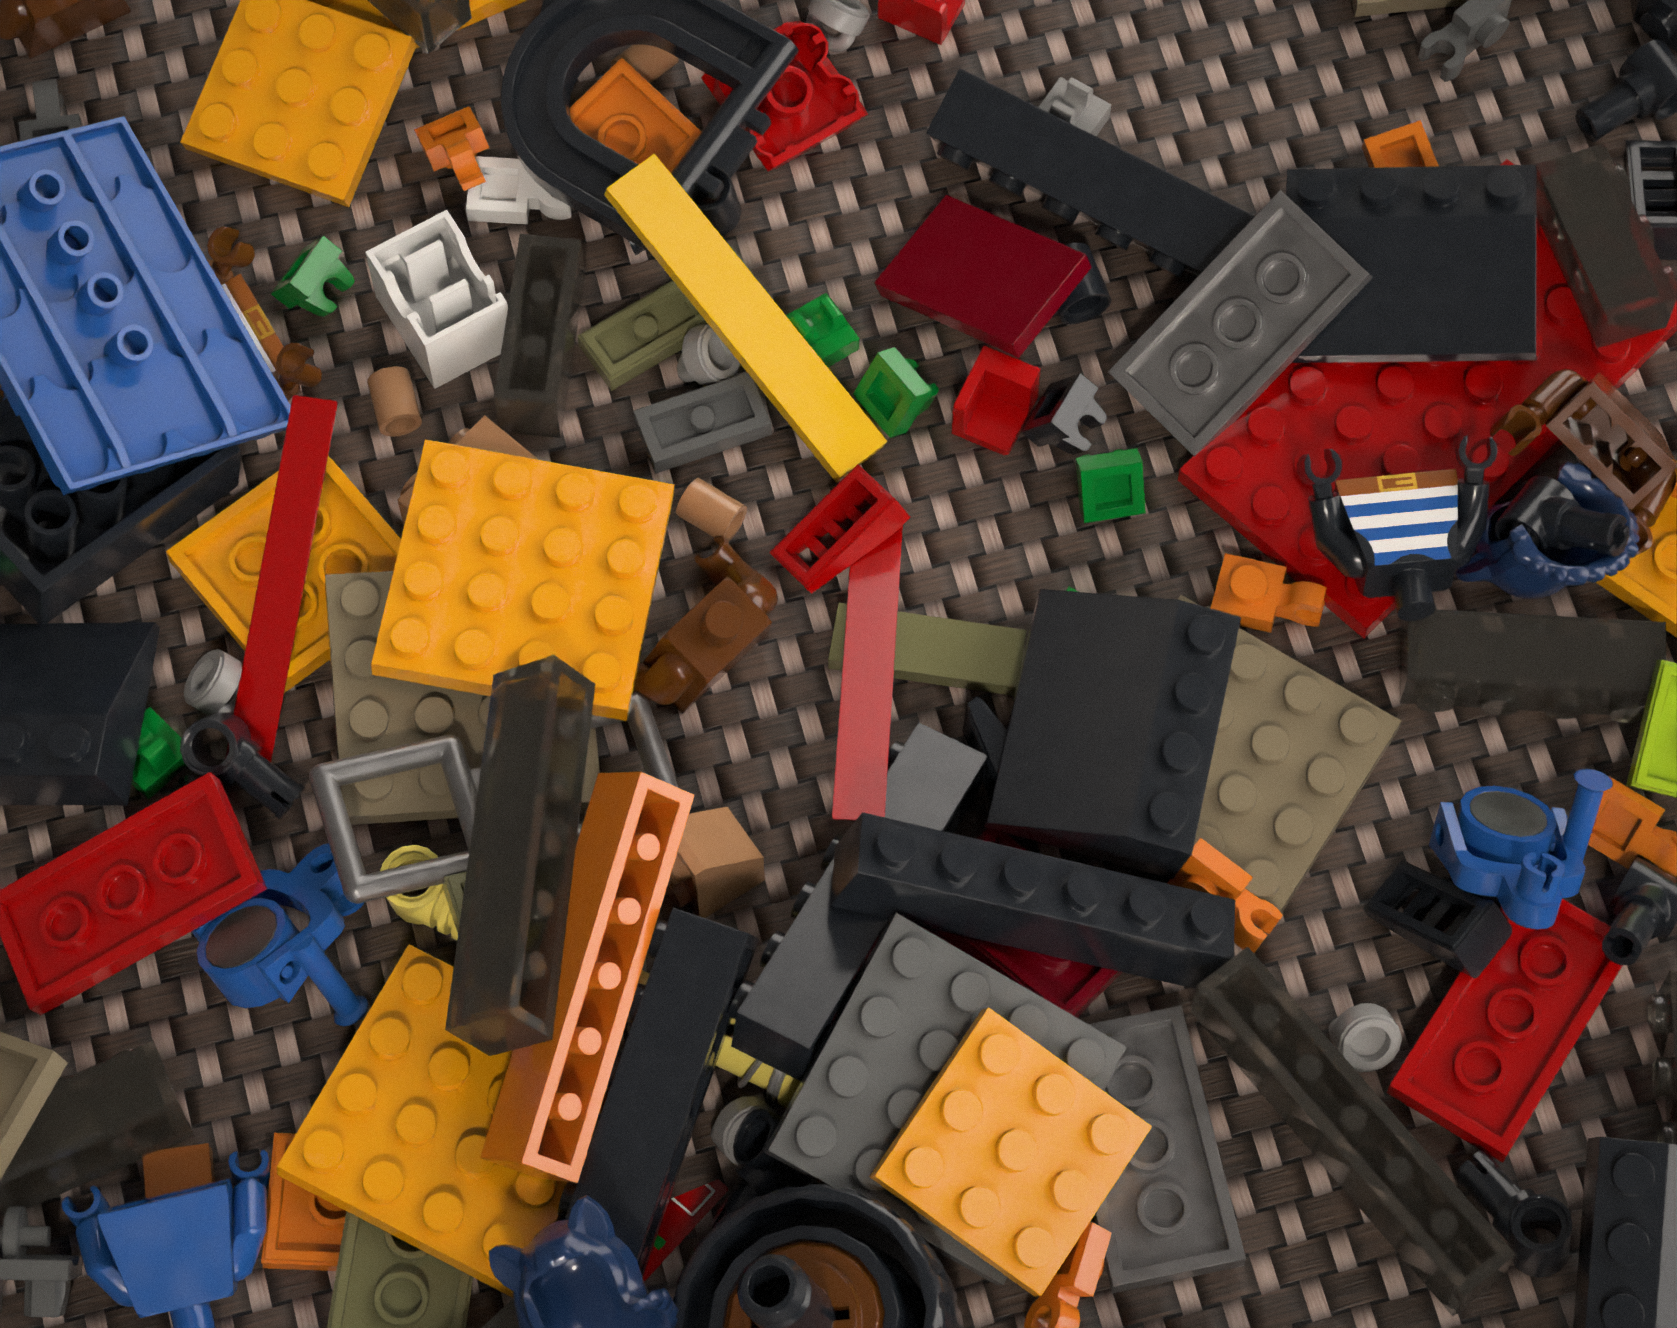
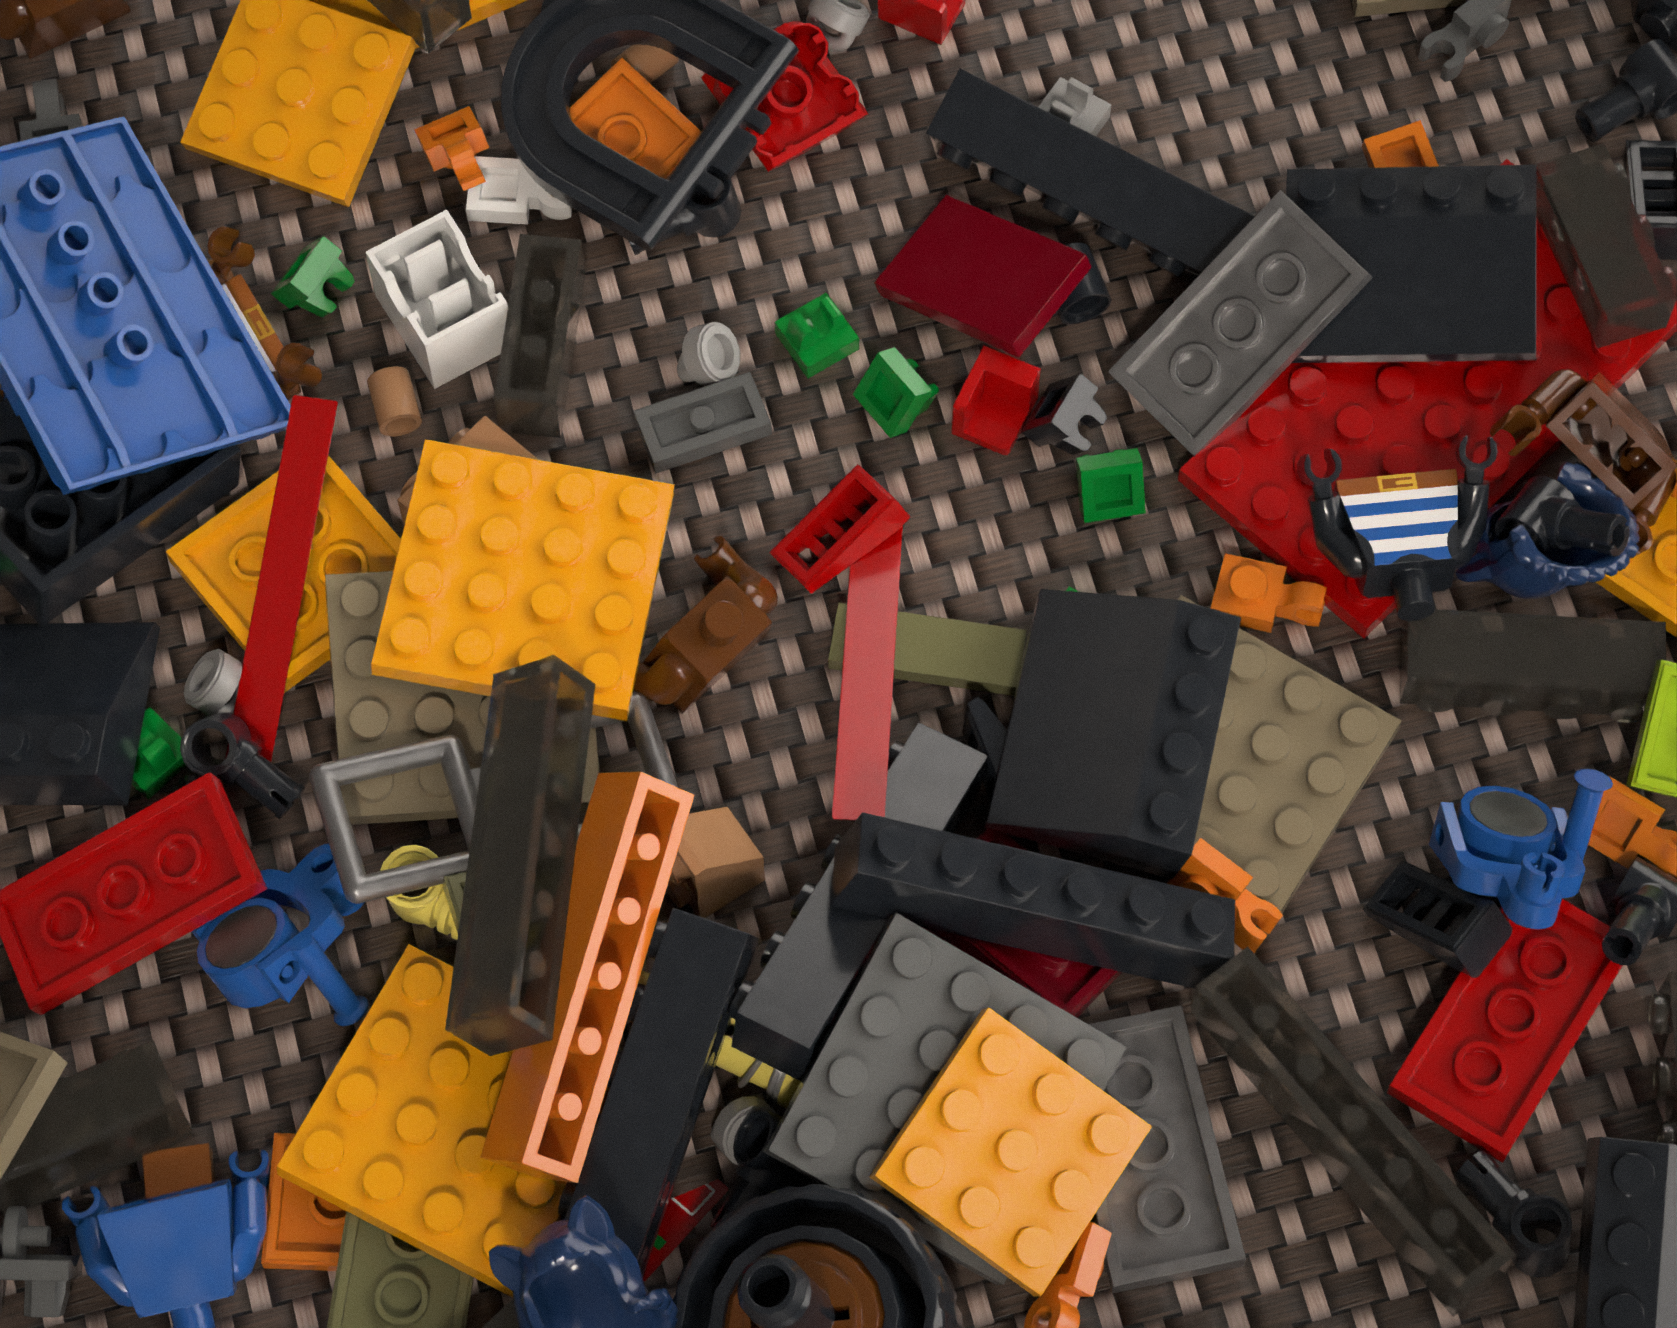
(640, 334): olive tile -> none
(711, 510): medium nougat hinge -> none
(745, 317): yellow tile -> none
(1366, 1036): light grey tile -> none

